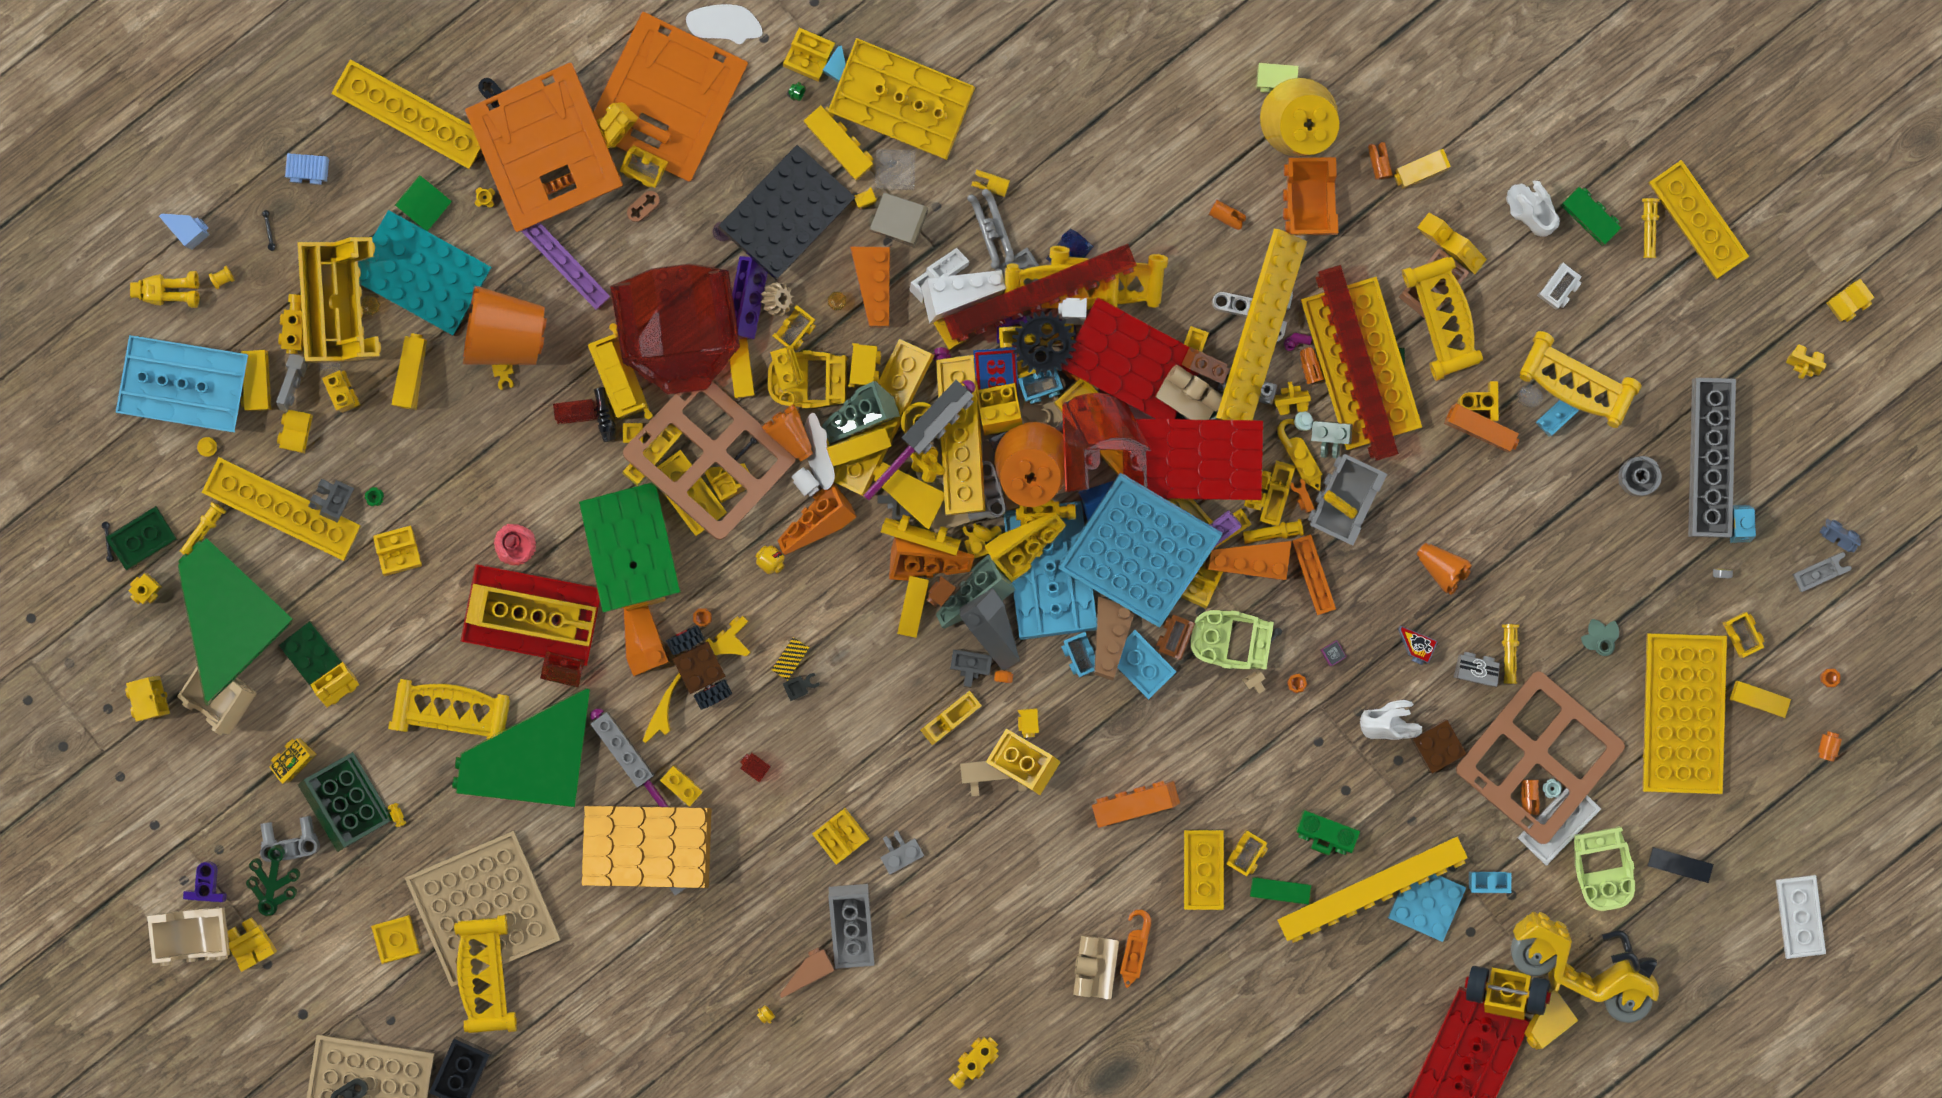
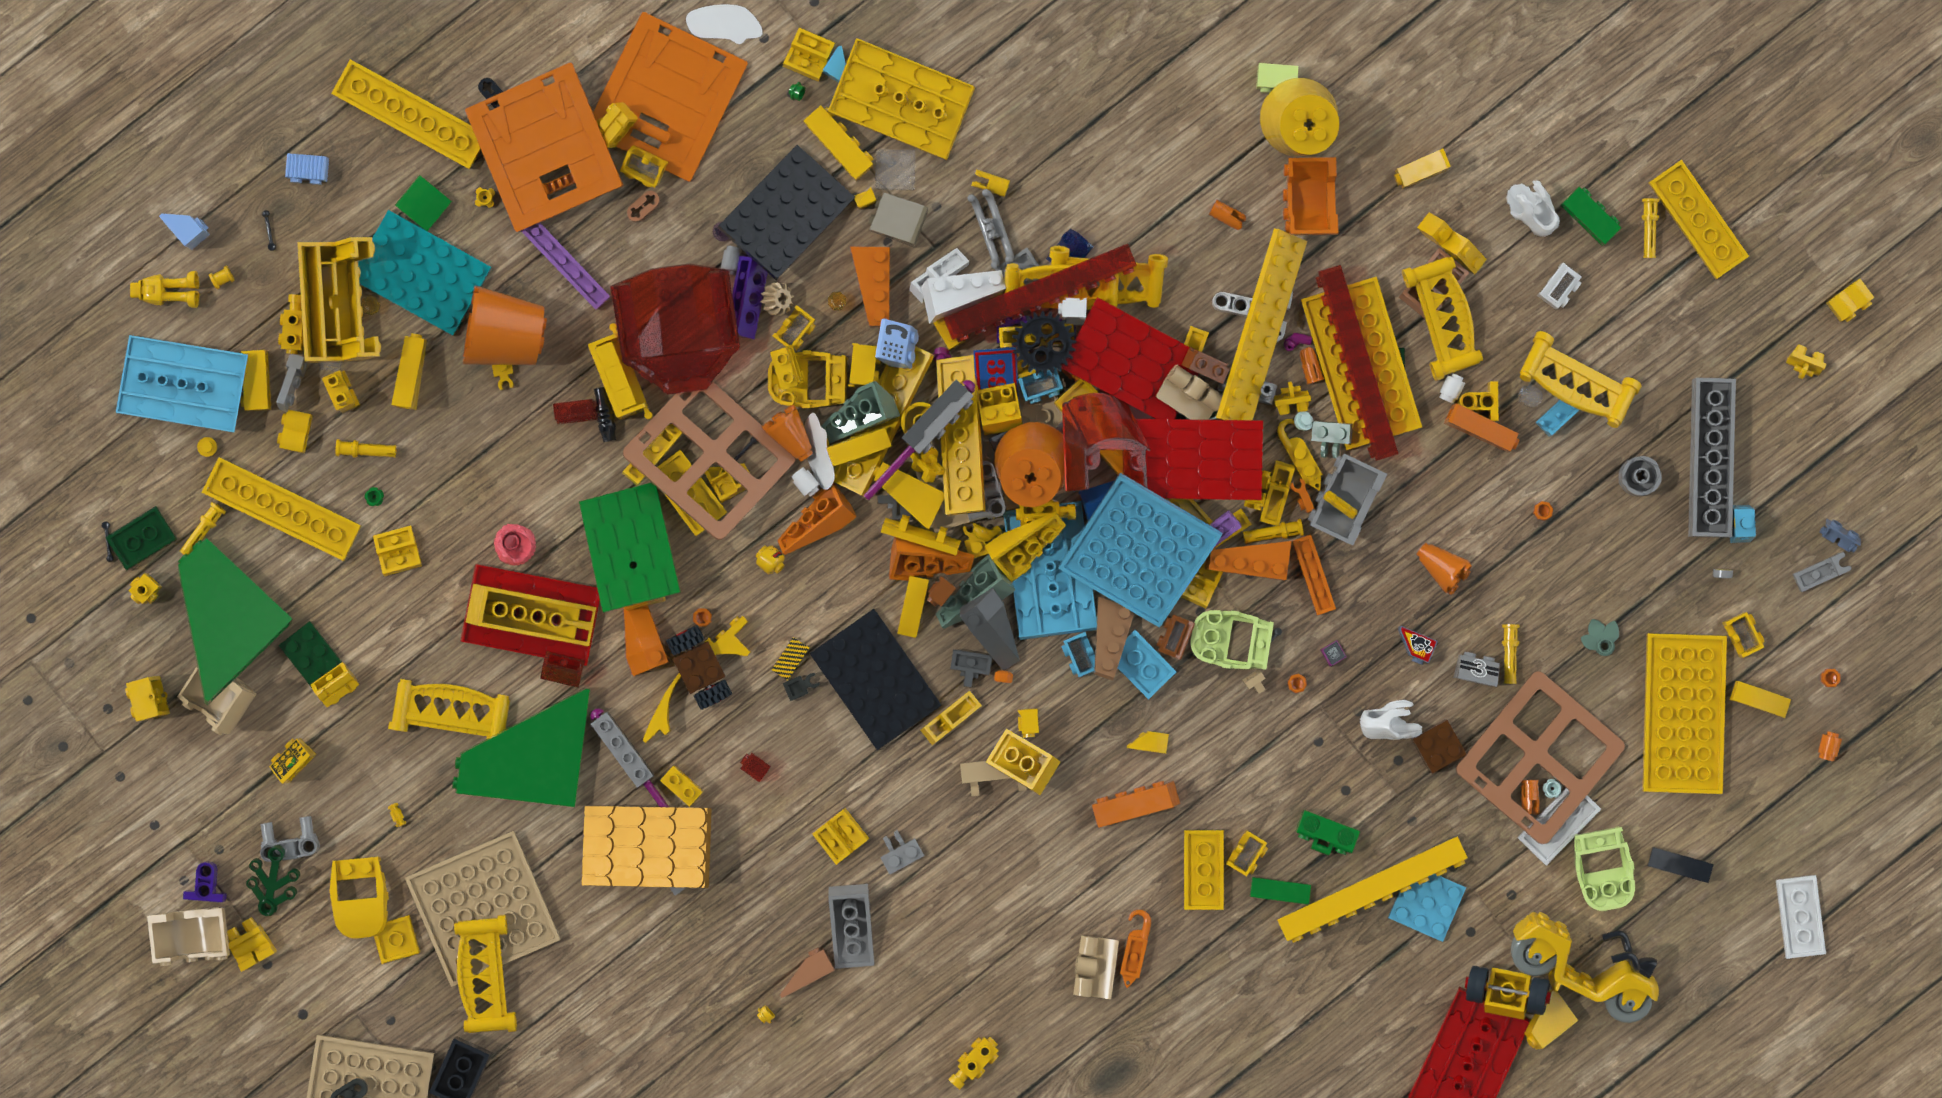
(336, 501): dark grey plate -> none
(345, 801): dark green slope -> none
(355, 448): none -> yellow pin
(361, 916): none -> yellow slope
(630, 430): yellow plate -> none
(731, 259): none -> light grey brick
(742, 371): yellow slope -> none
(875, 679): none -> black plate
(896, 344): none -> light blue slope
(1150, 742): none -> yellow slope
(1381, 164): orange hinge -> none
(1452, 388): none -> white brick
(1490, 882): medium azure window -> none
(1543, 510): none -> orange tile

